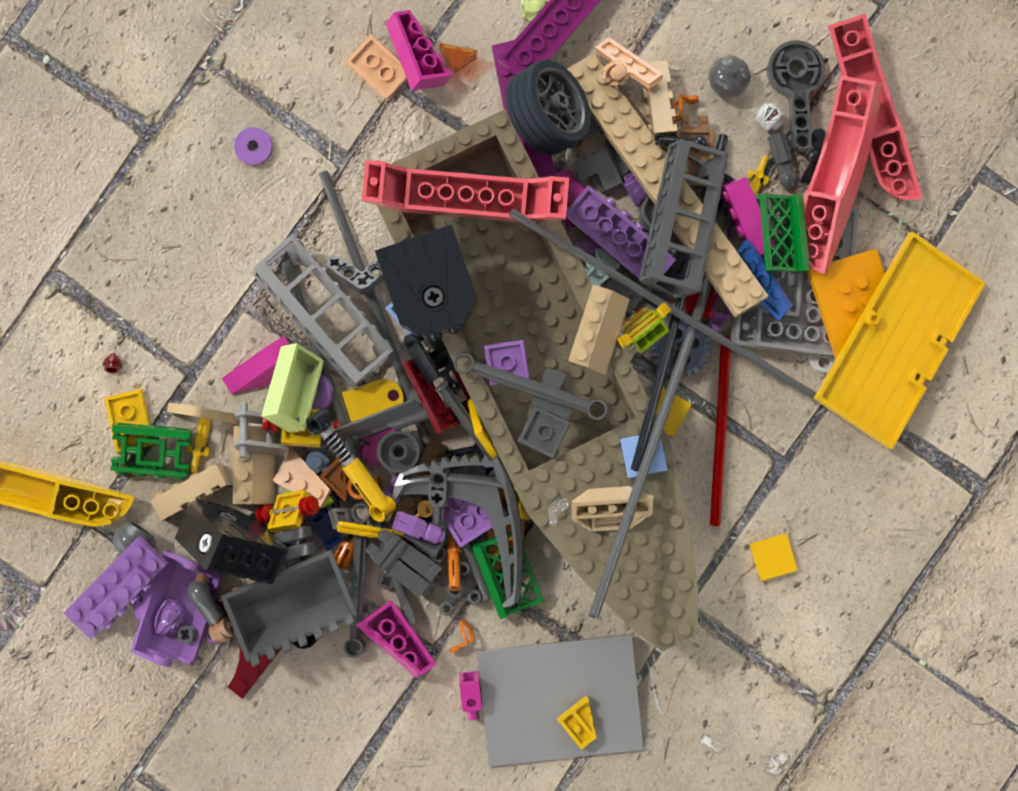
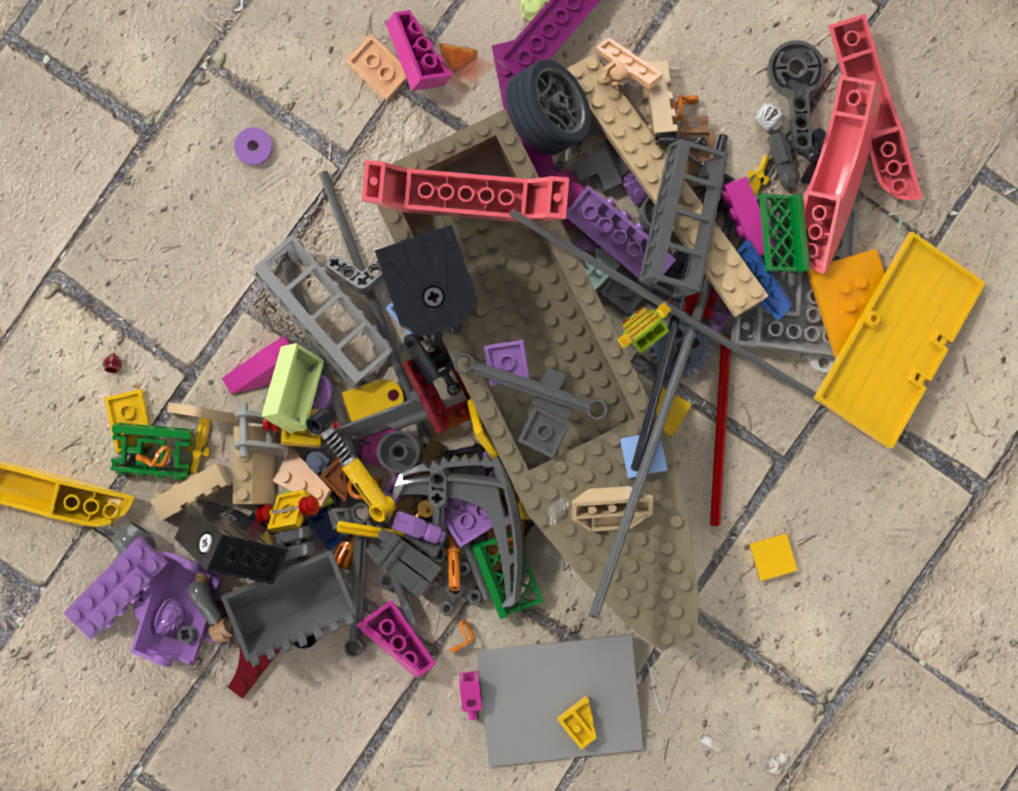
(144, 459): none -> orange piece
(460, 411): dark grey axle -> none
(598, 329): tan slope -> none
(729, 76): dark grey piece -> none

